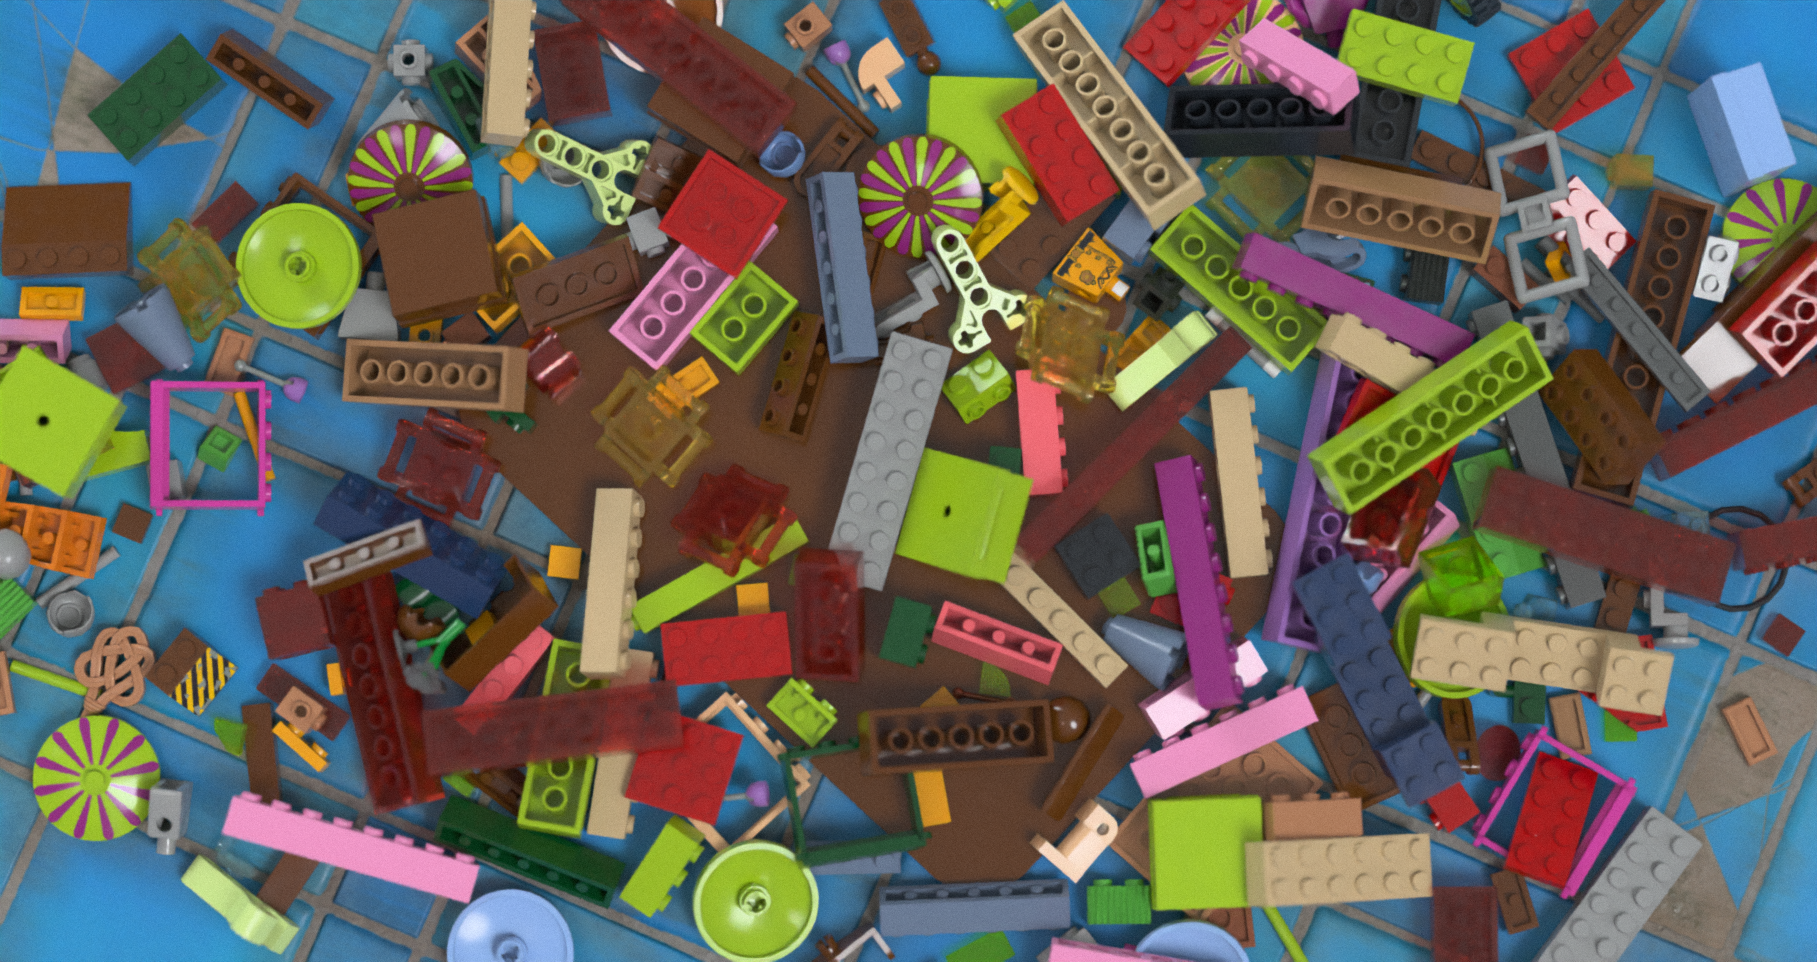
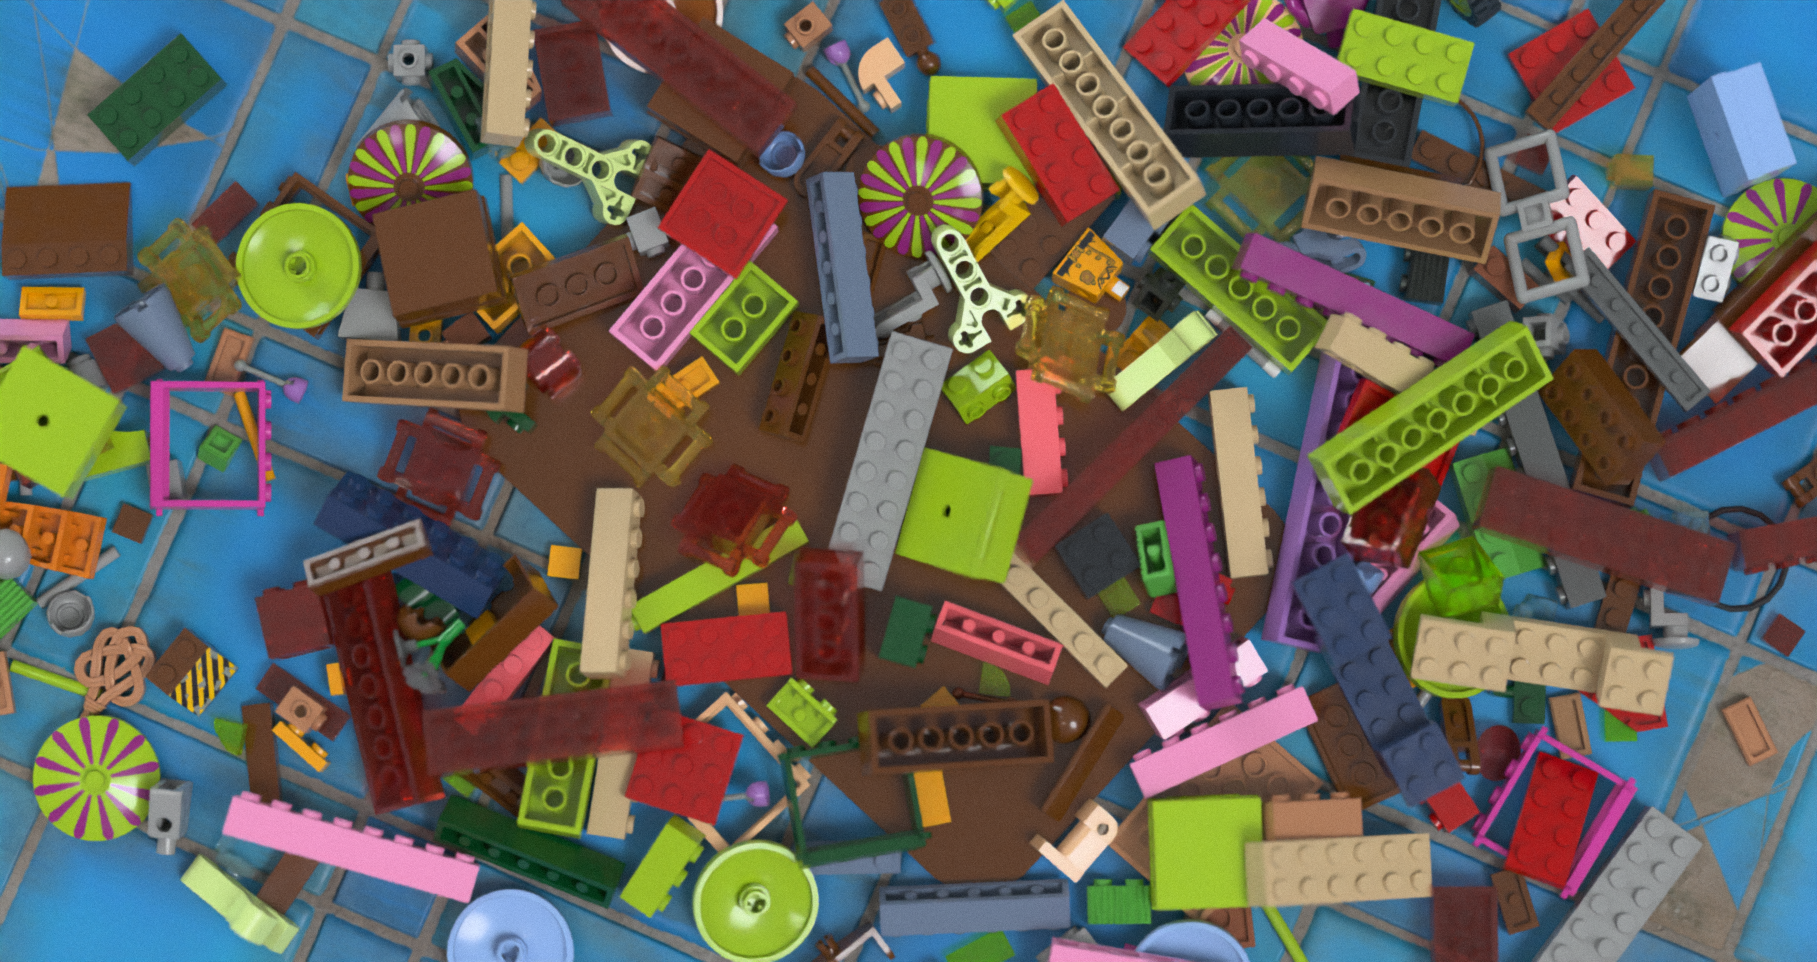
(270, 78): reddish brown brick -> none

